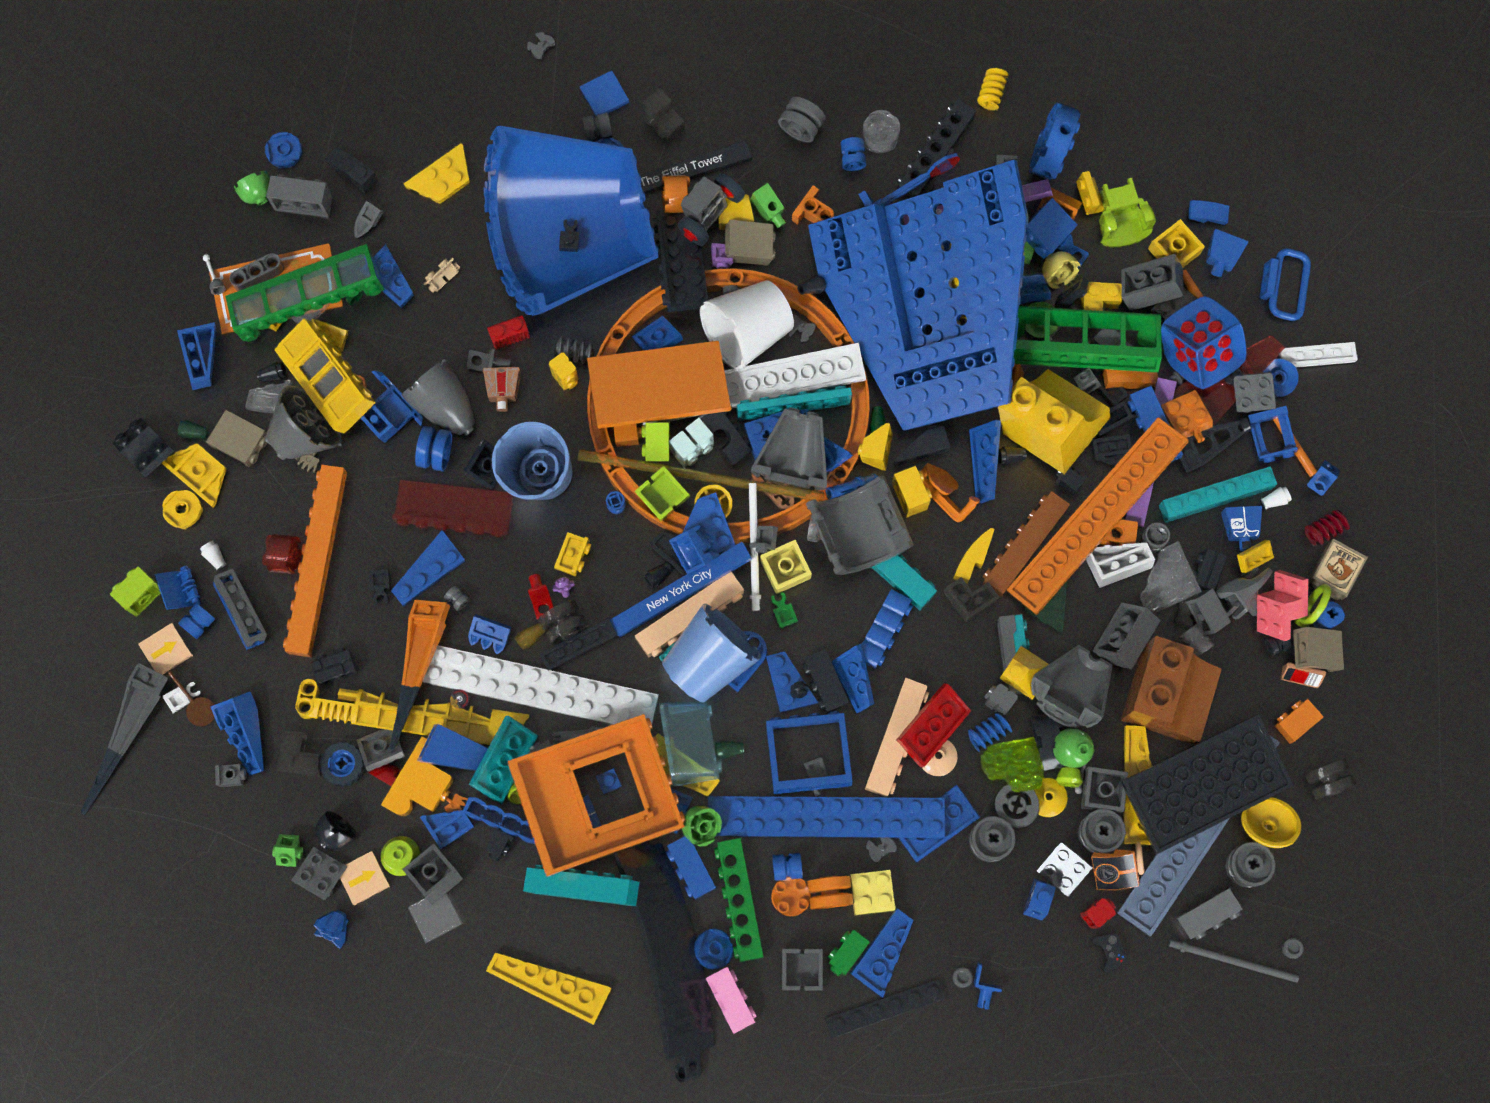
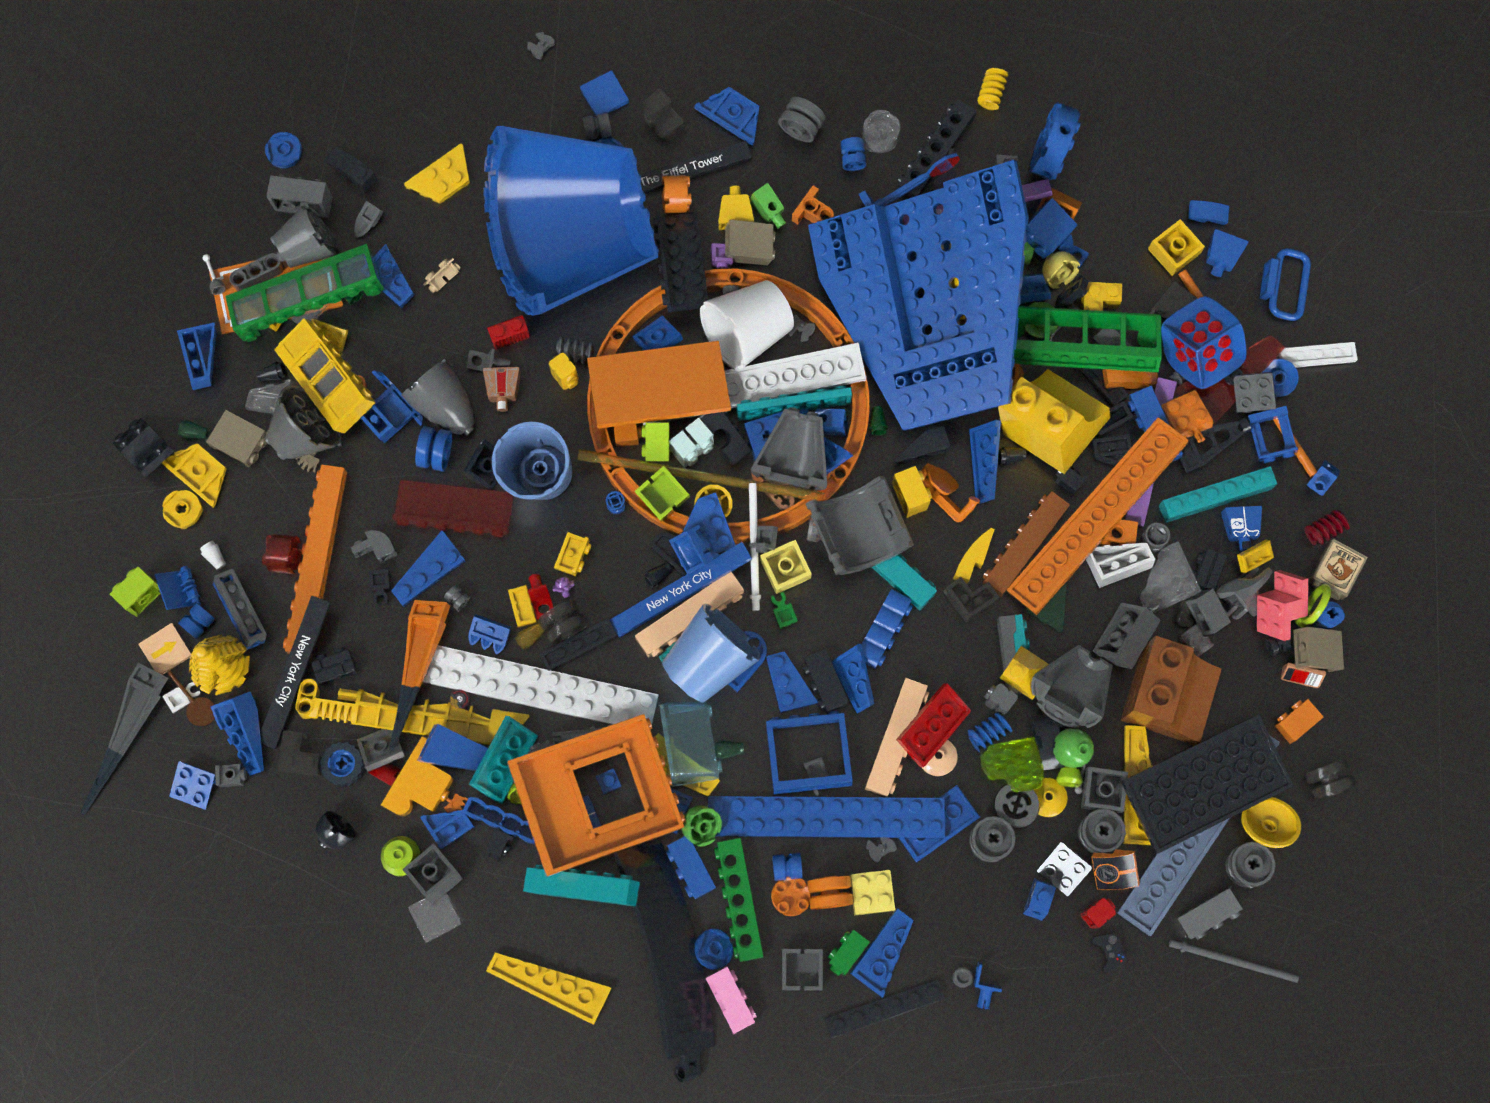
(192, 785): none -> hinge
(219, 664): none -> yellow plant
(253, 188): bright green cylinder -> none
(286, 854): bright green brick -> none
(294, 671): none -> black tile
(304, 238): none -> dark grey cone
(319, 873): dark grey hinge -> none
(332, 927): blue brick -> none
(364, 878): light nougat tile -> none
(376, 542): none -> dark grey brick
(522, 606): none -> yellow plate
(569, 238): black plate -> none
(706, 204): brick -> none
(733, 113): none -> blue wing
(799, 689): black plate -> none
(814, 285): black cone -> none
(834, 422): none -> blue torso
(850, 486): blue pin -> none
(877, 447): yellow slope -> none
(1087, 381): dark grey bracket -> none
(1089, 193): yellow bracket -> none
(1122, 219): lime piece -> none
(1139, 855): light nougat head -> none
(1152, 282): dark grey brick -> none
(1277, 498): white cone -> none
(1292, 948): dark grey tile -> none

